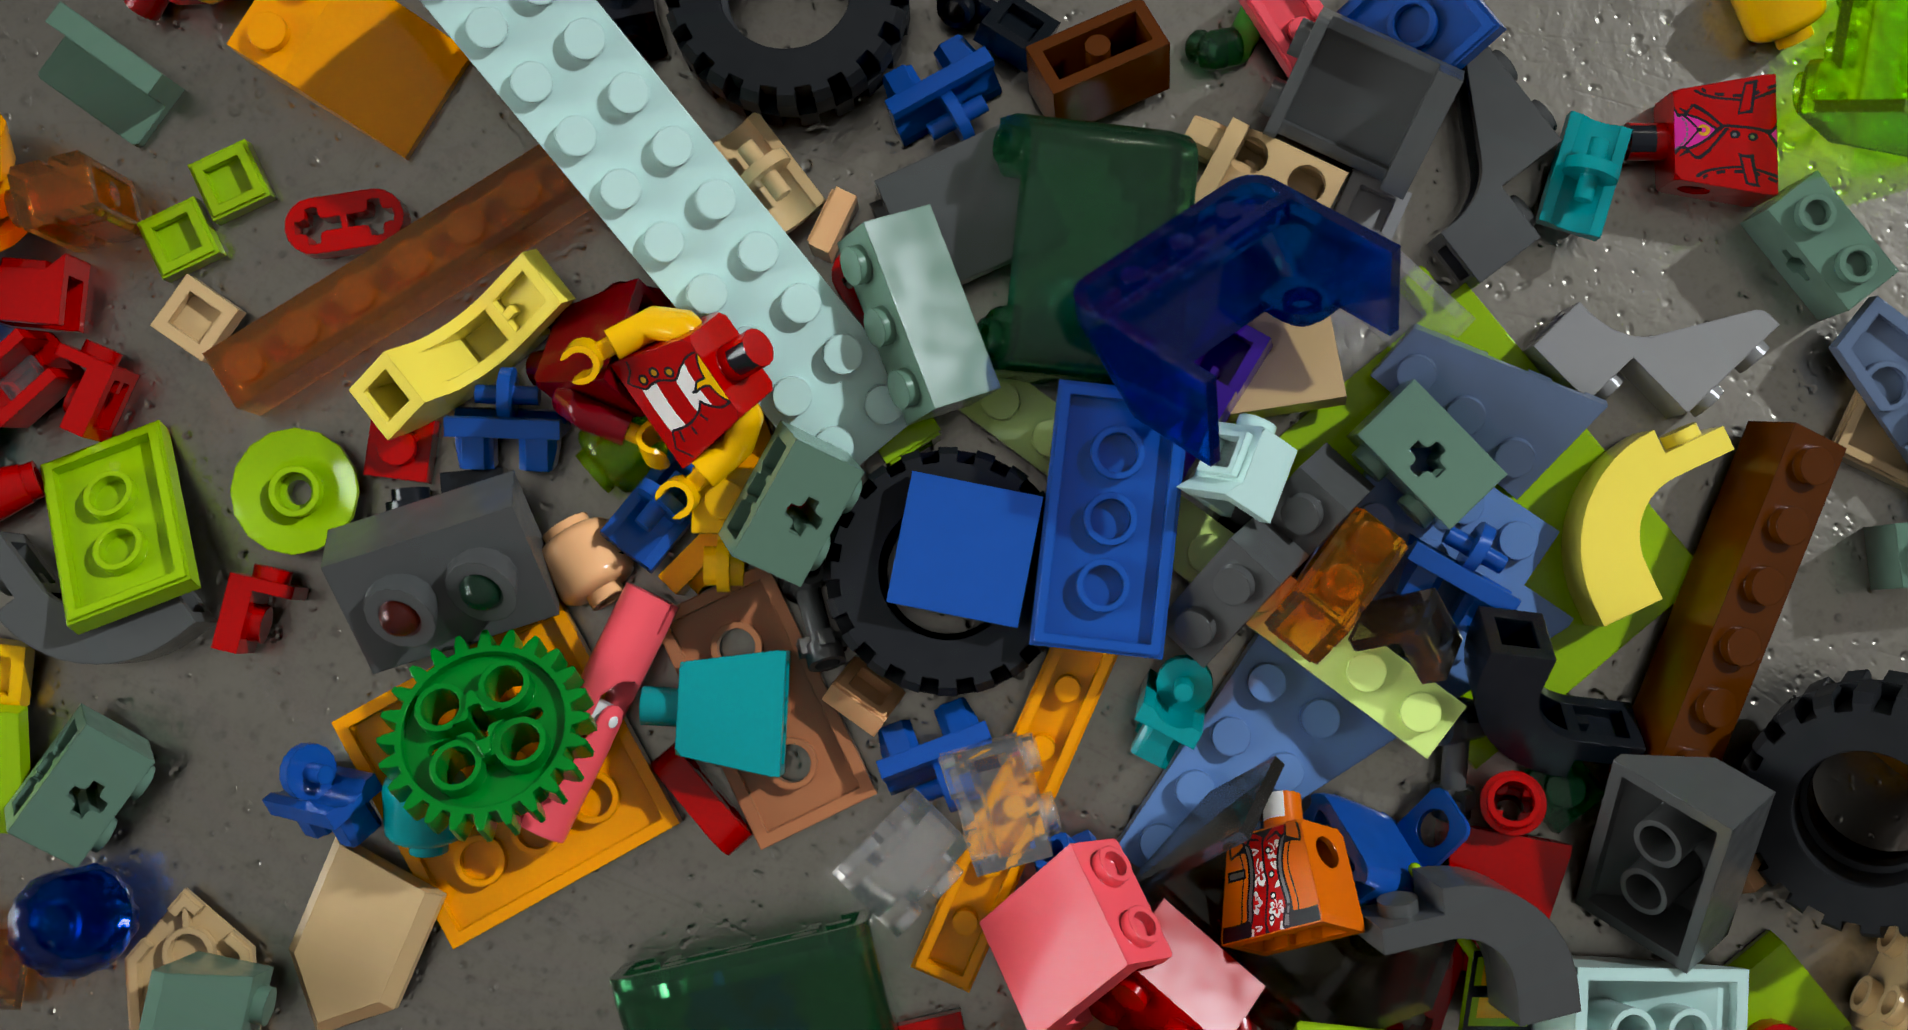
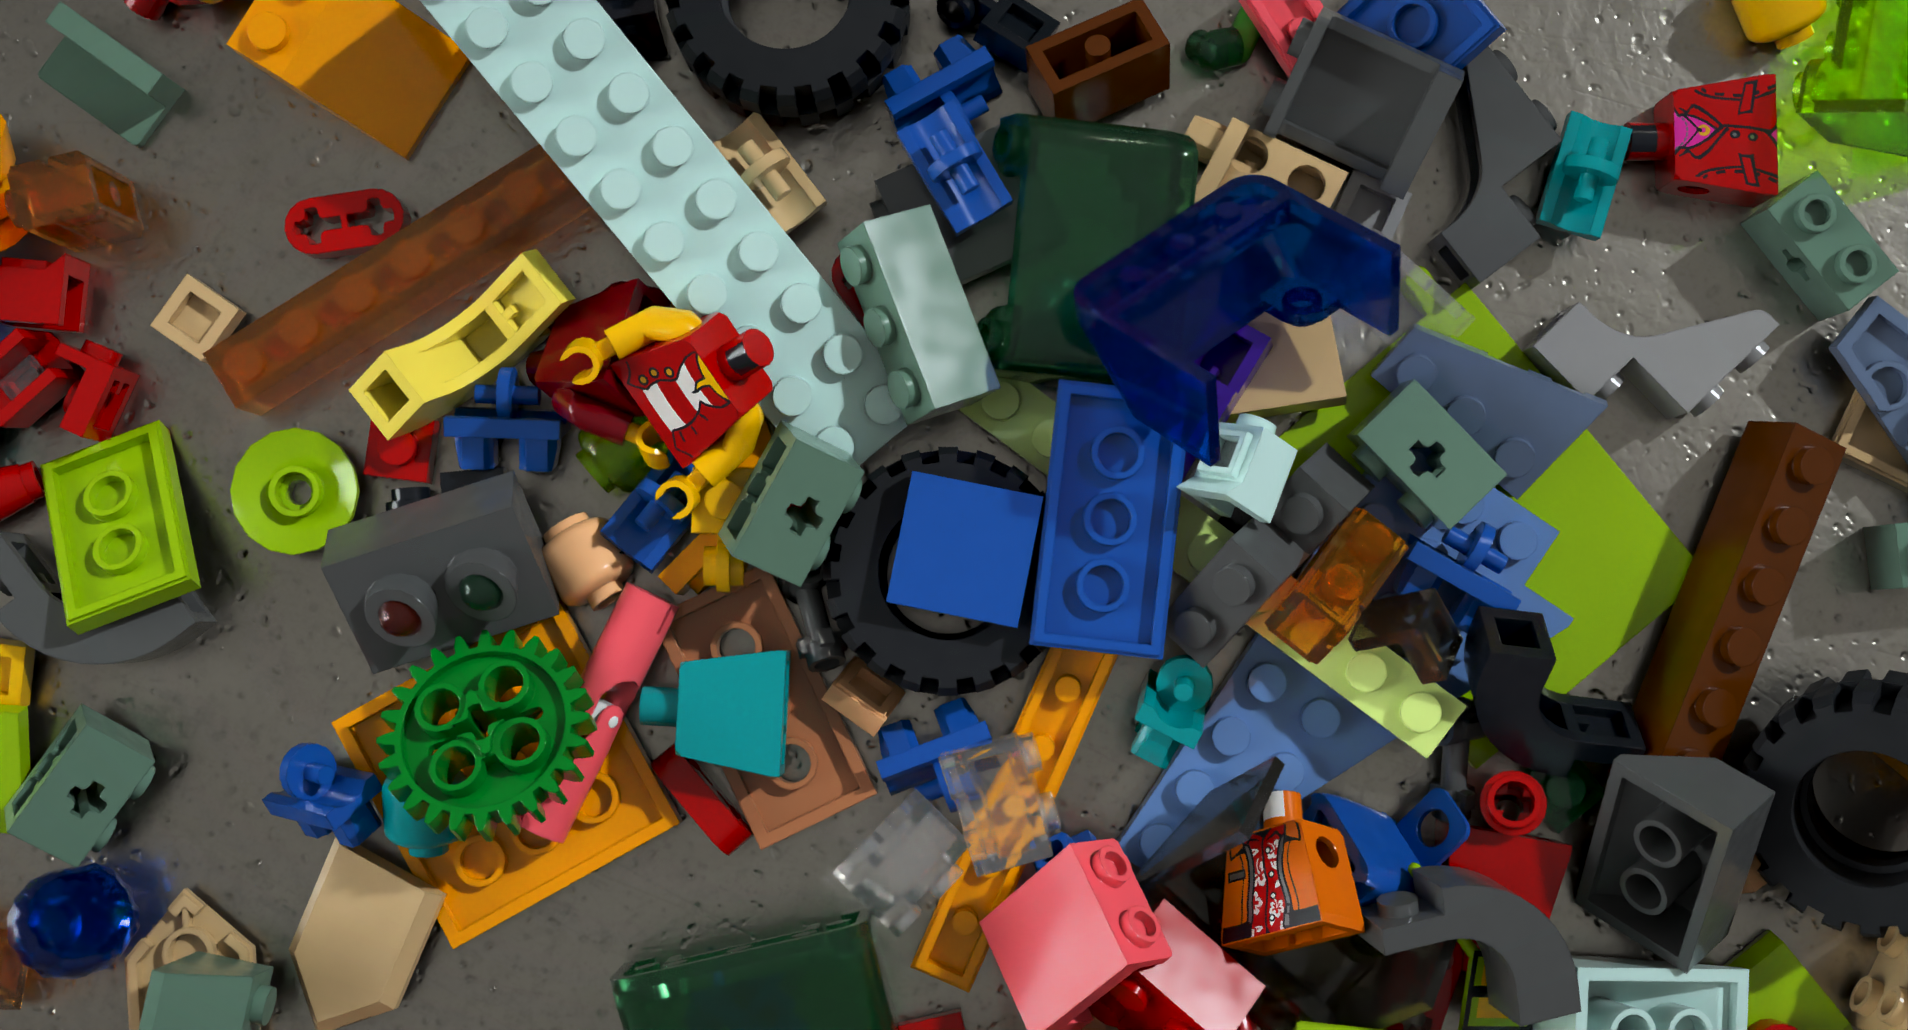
(181, 239): lime tile -> none
(232, 182): lime tile -> none
(244, 609): red bracket -> none
(833, 224): light nougat tile -> none
(912, 438): lime tile -> none
(954, 168): none -> blue hips
(1605, 515): light yellow arch -> none

